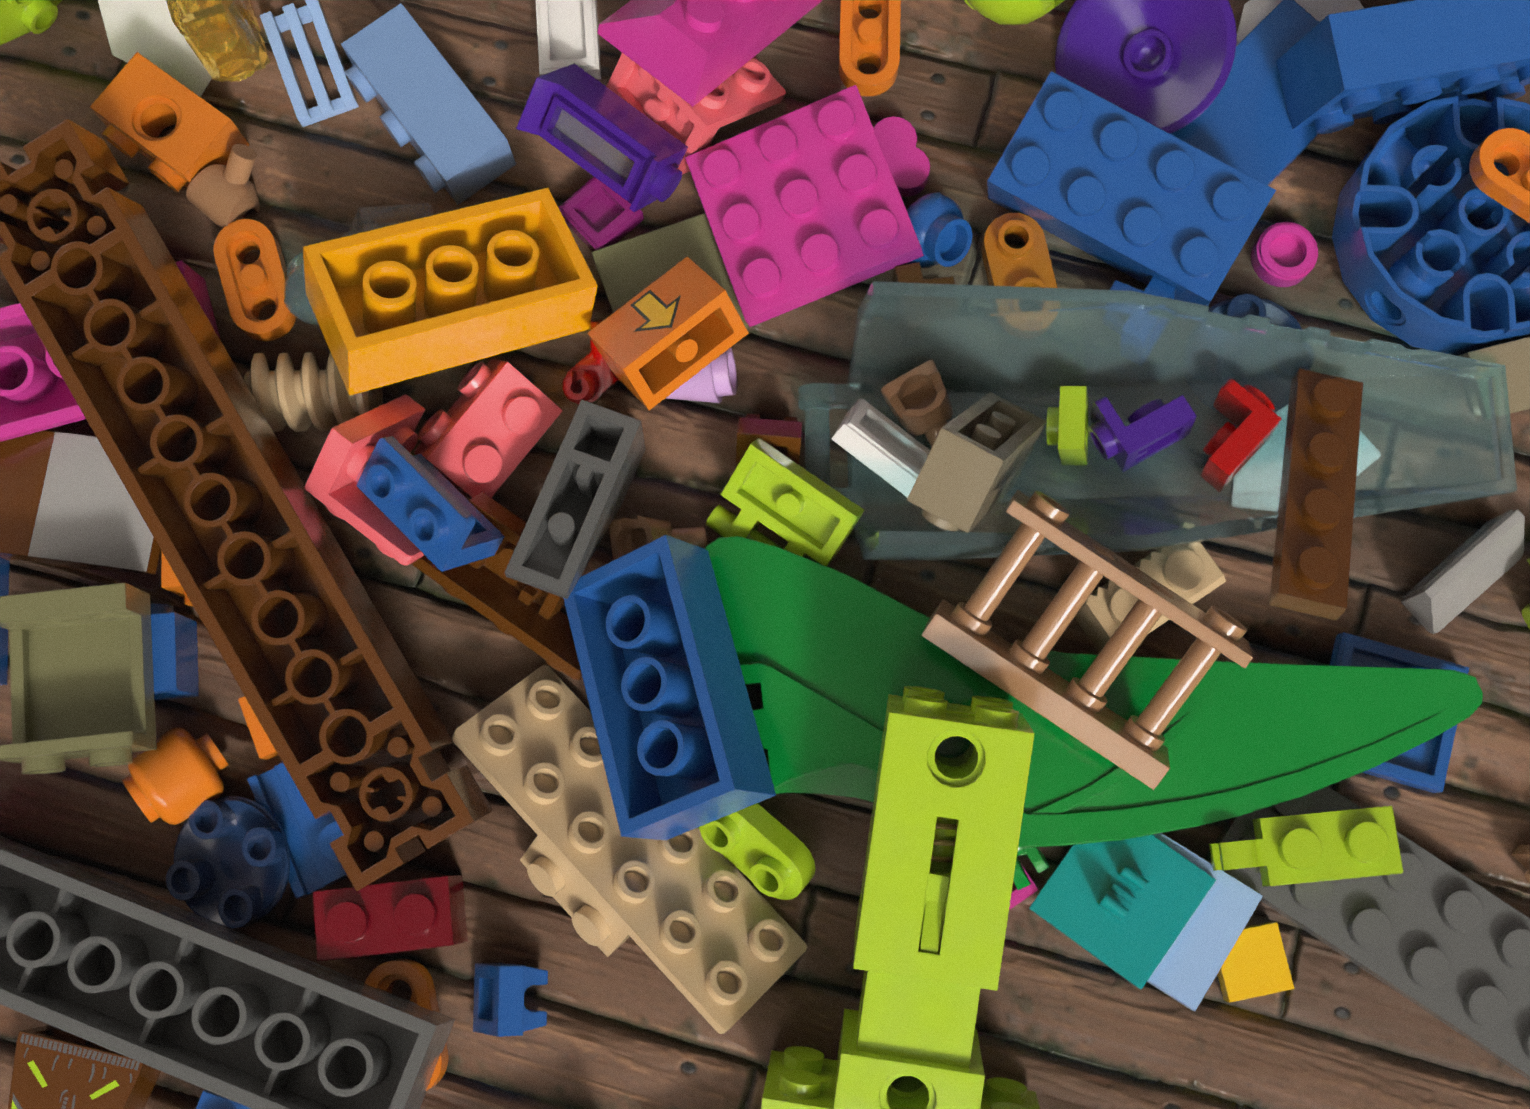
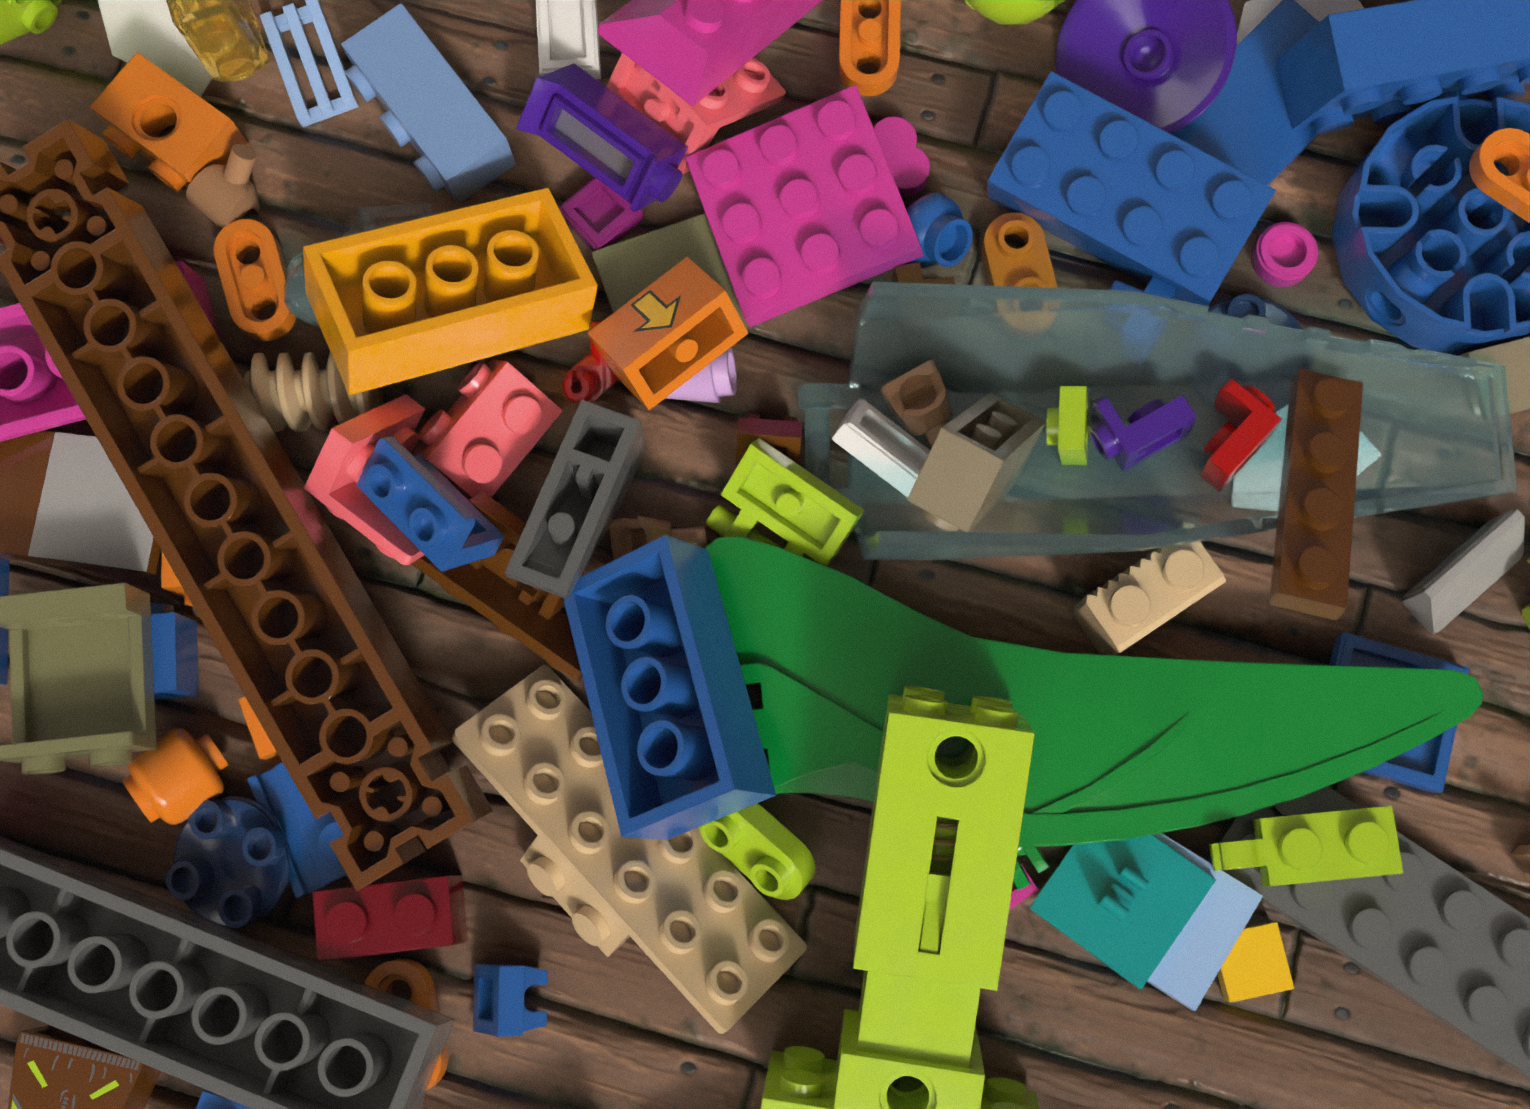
(1080, 705): medium nougat fence -> none

